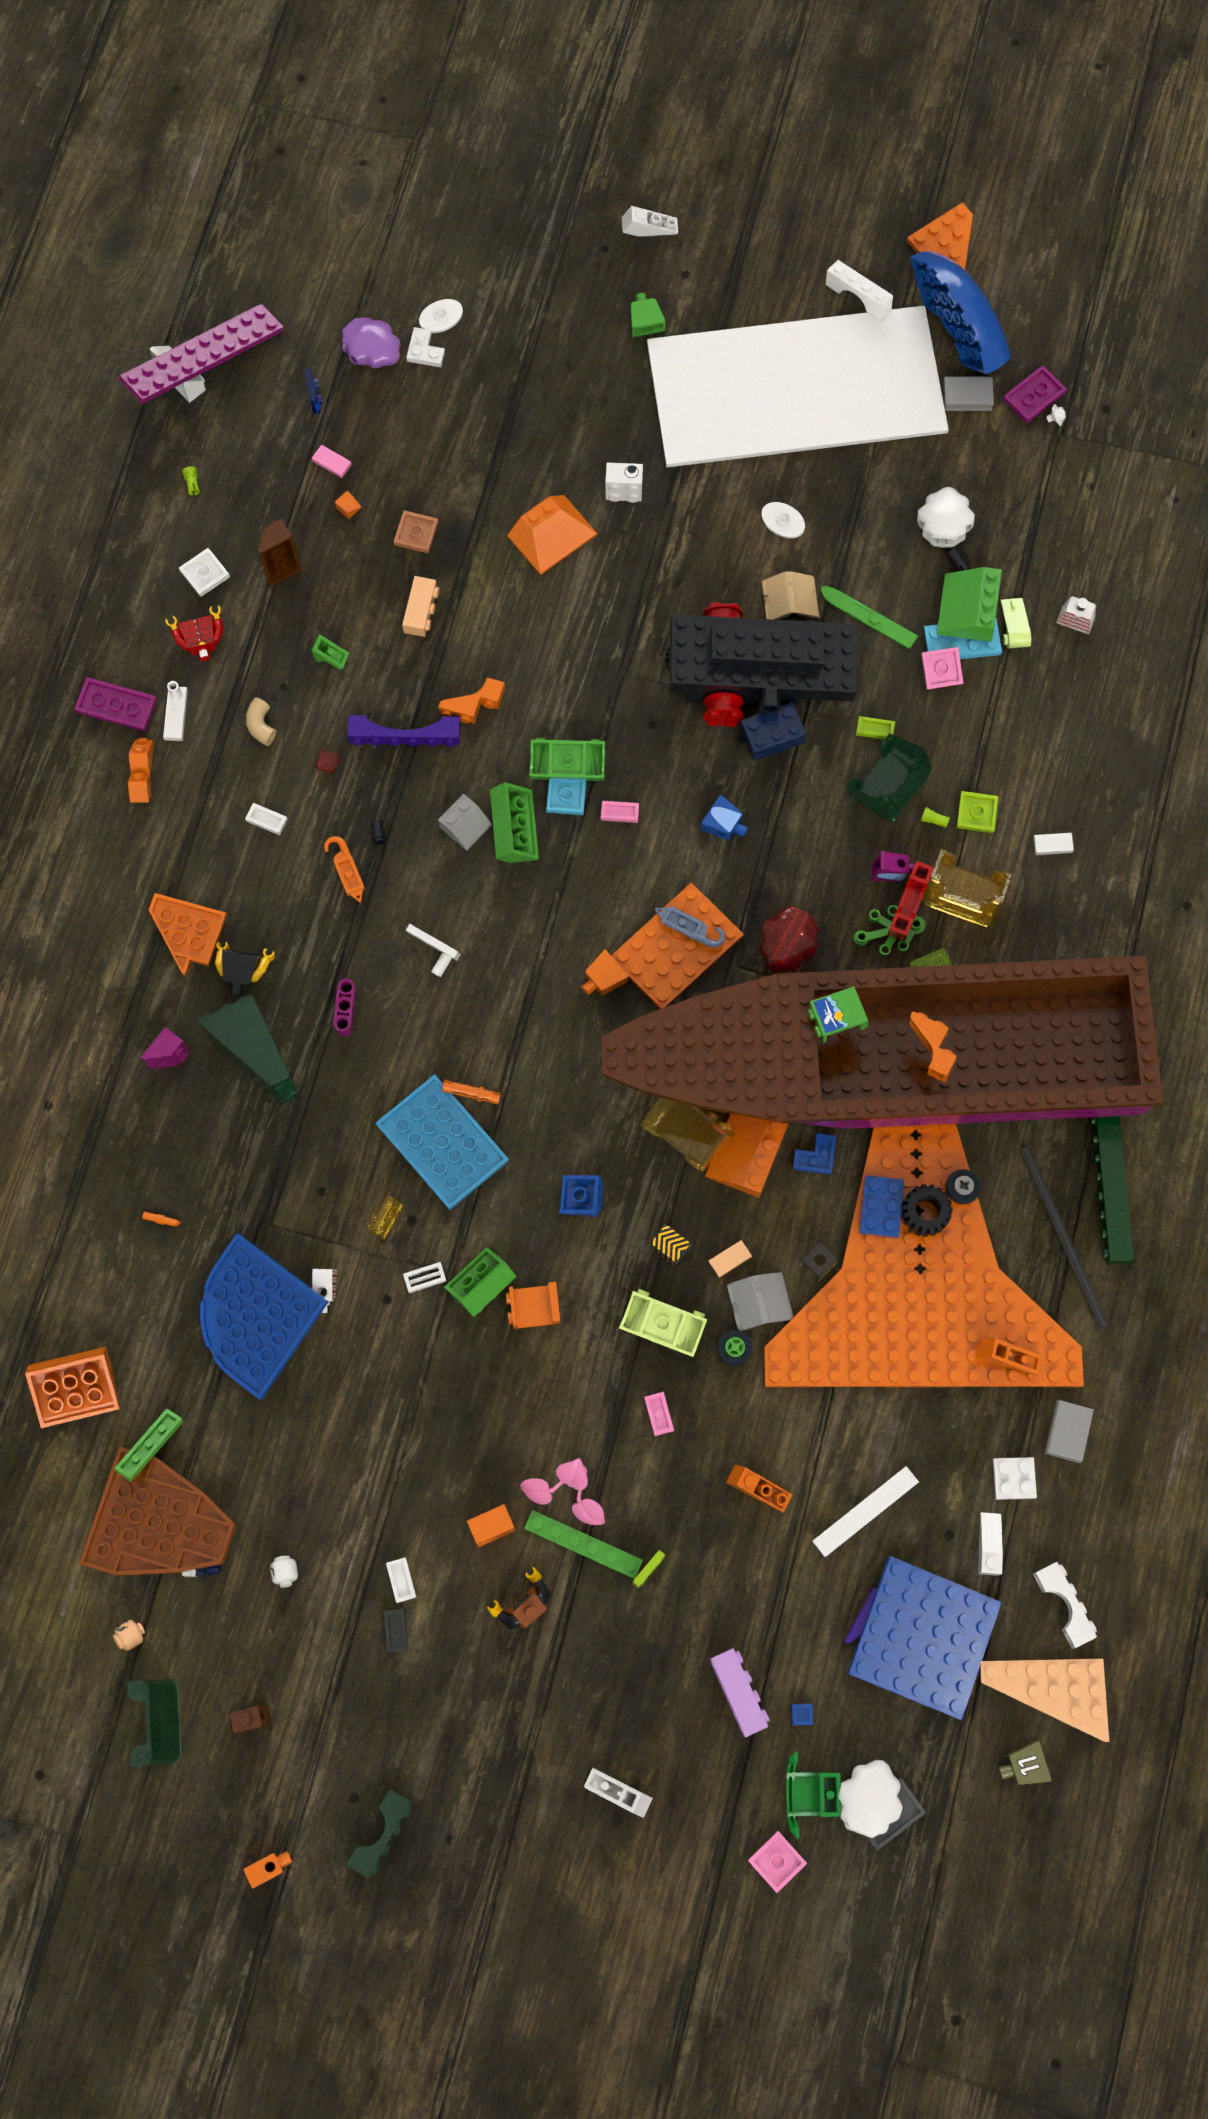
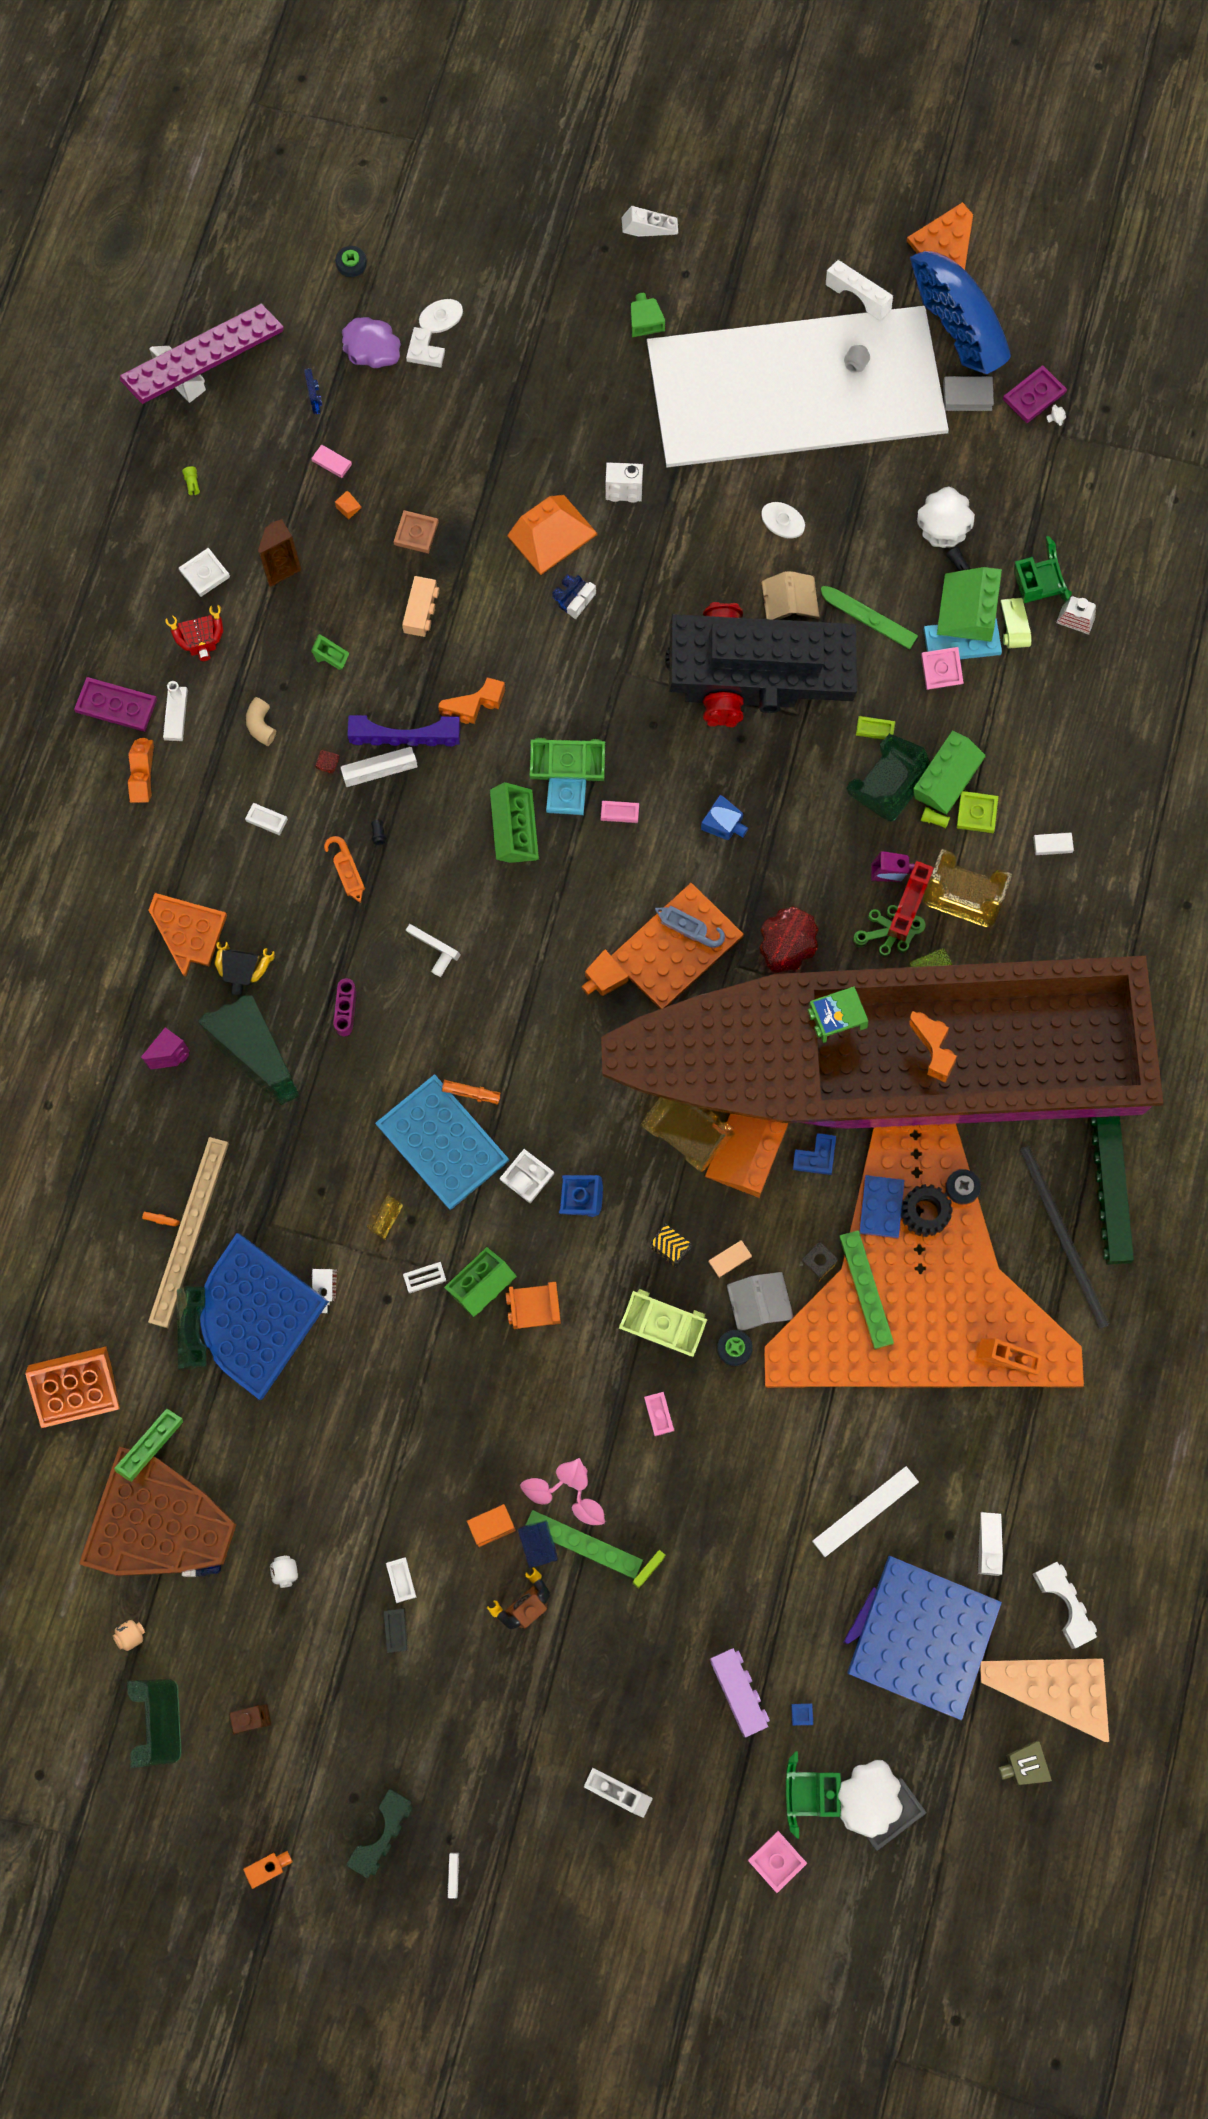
(188, 1232): none -> tan plate
(189, 1309): none -> clear green arch
(351, 261): none -> black wheel
(379, 766): none -> white panel
(453, 1875): none -> white tile
(464, 822): light grey slope -> none
(527, 1176): none -> white plate
(537, 1544): none -> clear blue plate
(575, 596): none -> hips
(758, 1488): orange slope -> none
(772, 732): dark blue brick -> none
(857, 358): none -> light grey head
(866, 1290): none -> bright green plate
(949, 773): none -> bright green slope
(1014, 1478): white plate -> none
(1041, 578): none -> green piece
(1069, 1431): light grey piece -> none

